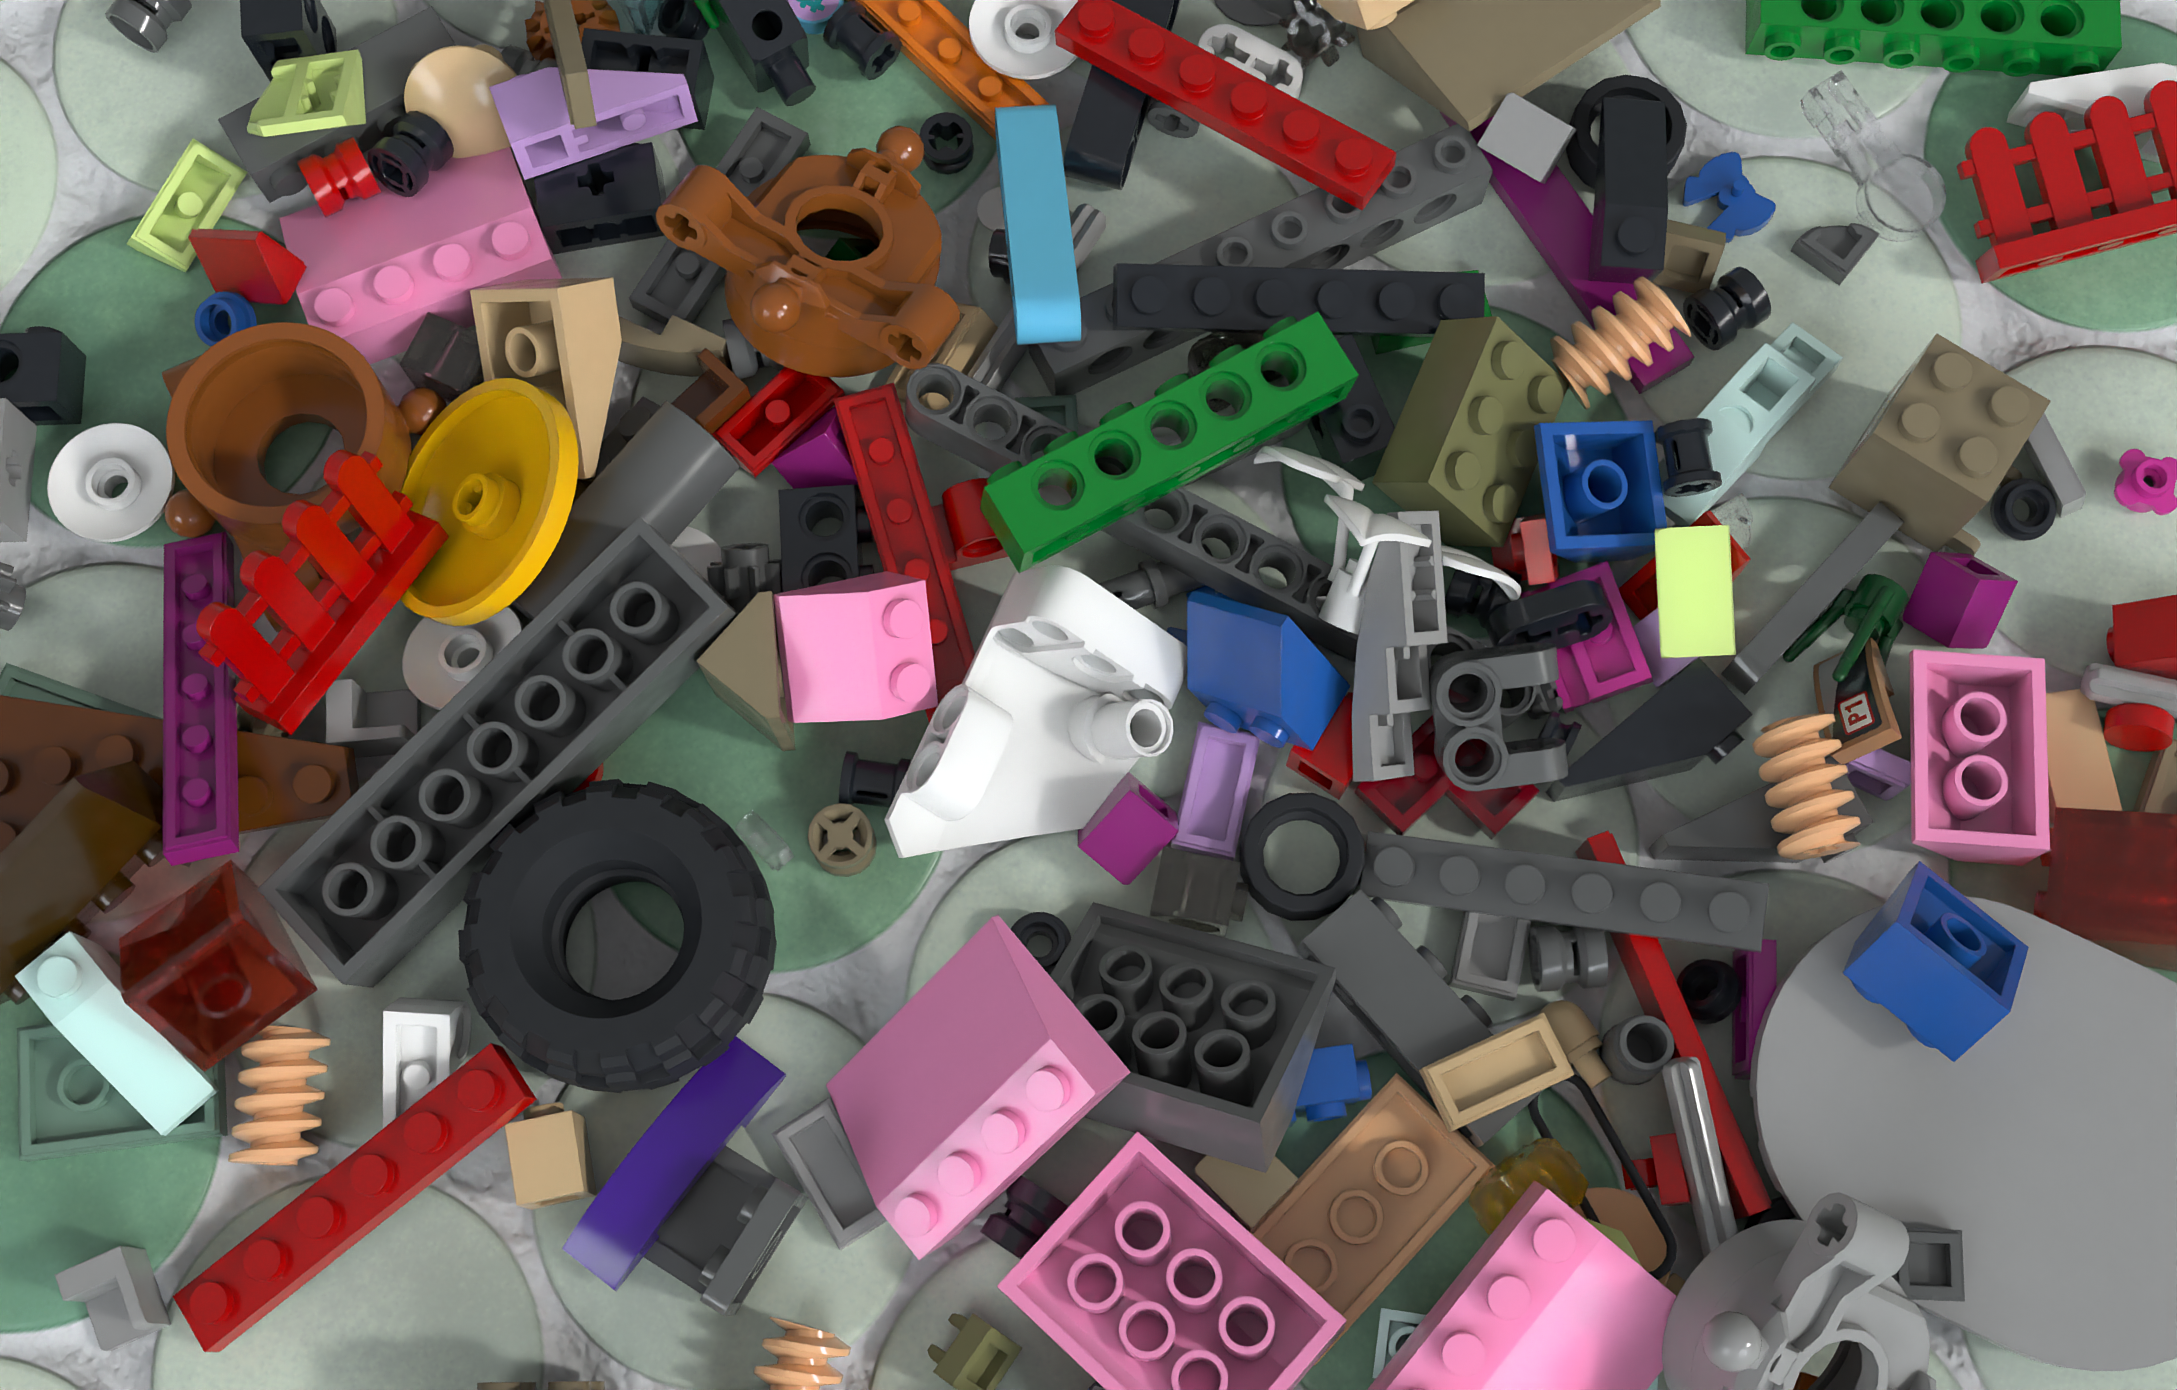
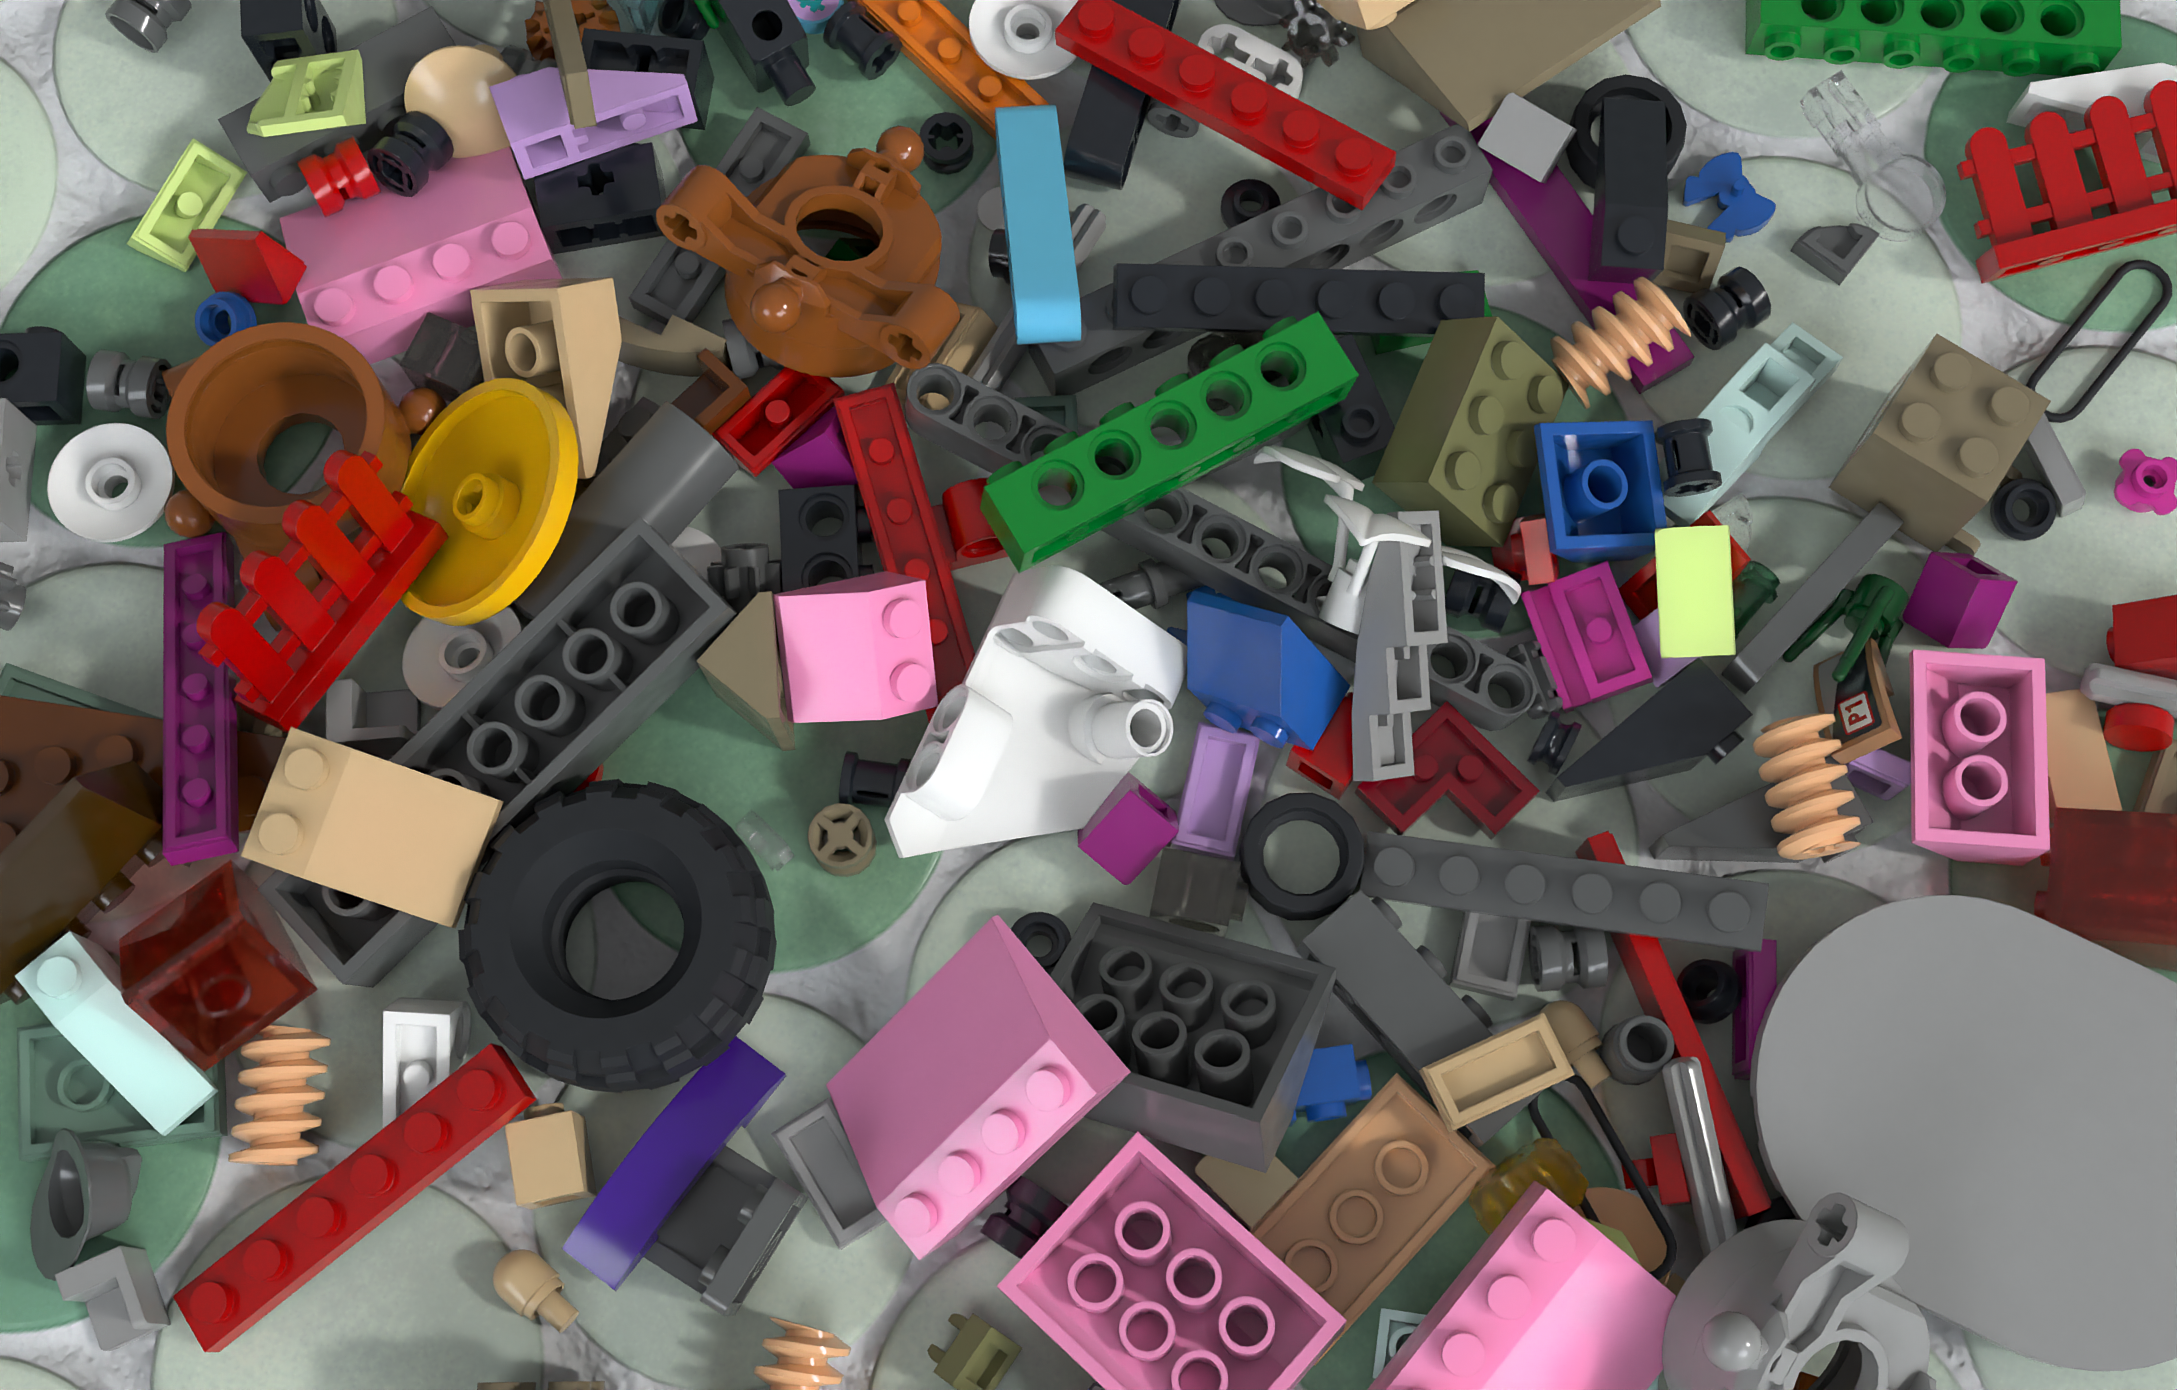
(79, 1198): none -> dark grey piece
(122, 383): none -> dark grey wheel
(372, 828): none -> tan slope
(533, 1288): none -> tan cylinder
(1247, 190): none -> black plate
(1480, 718): dark grey piece -> none
(1552, 616): black beam -> none
(1750, 591): none -> clear green pin
(1933, 1265): dark grey tile -> none
(1937, 963): blue slope -> none
(2122, 353): none -> black piece

